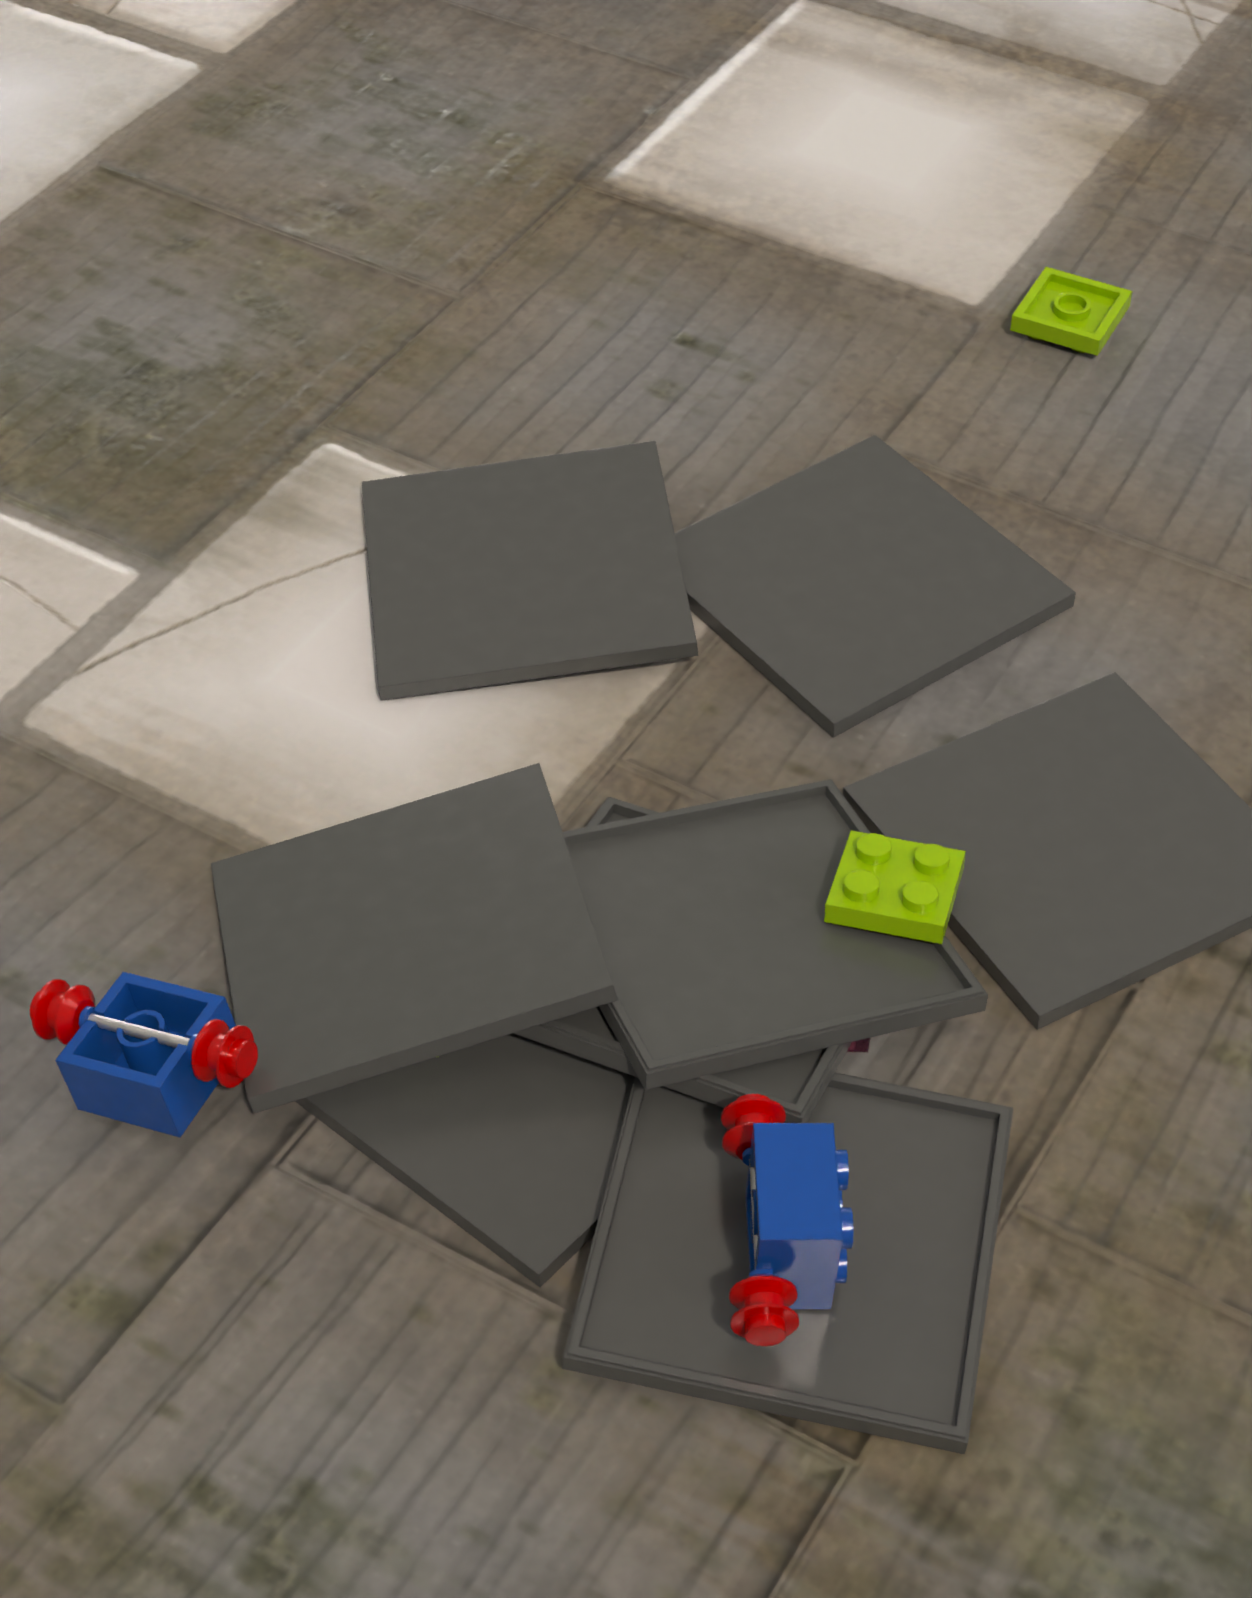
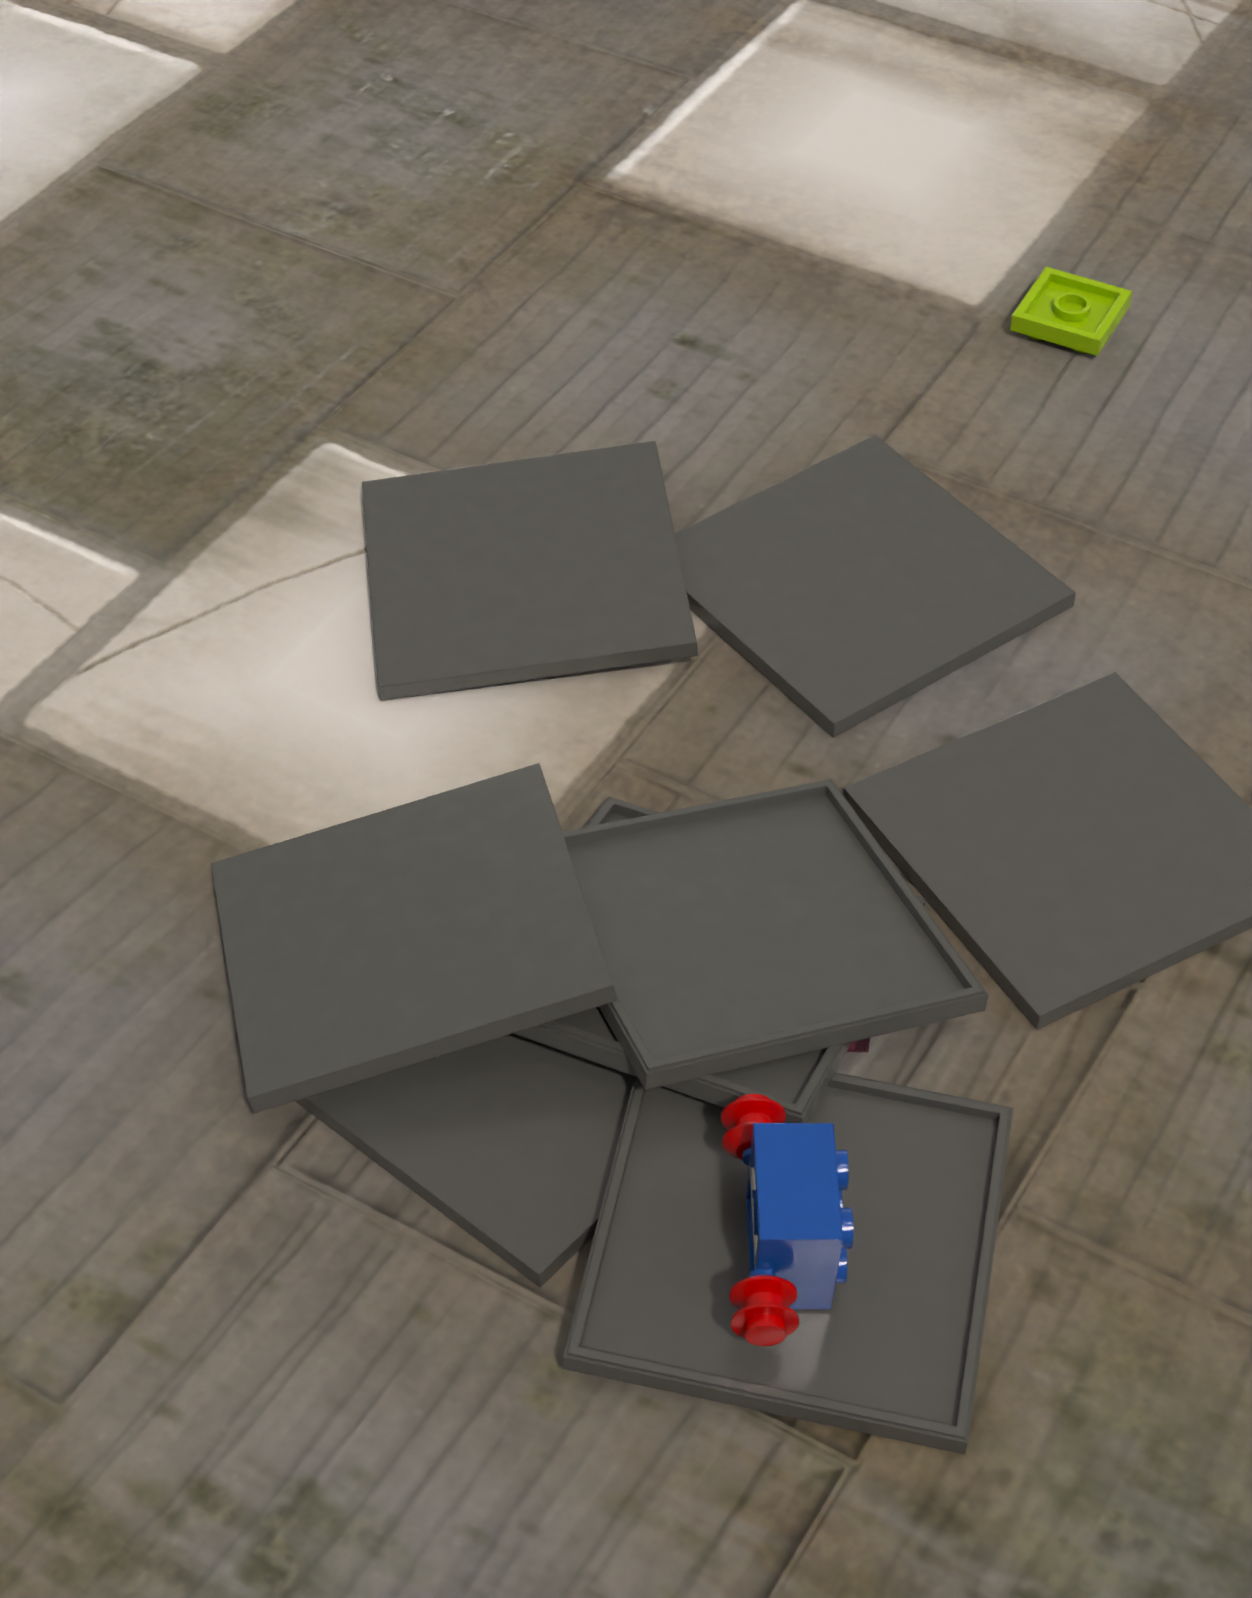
(145, 1048): blue brick -> none
(895, 887): lime plate -> none

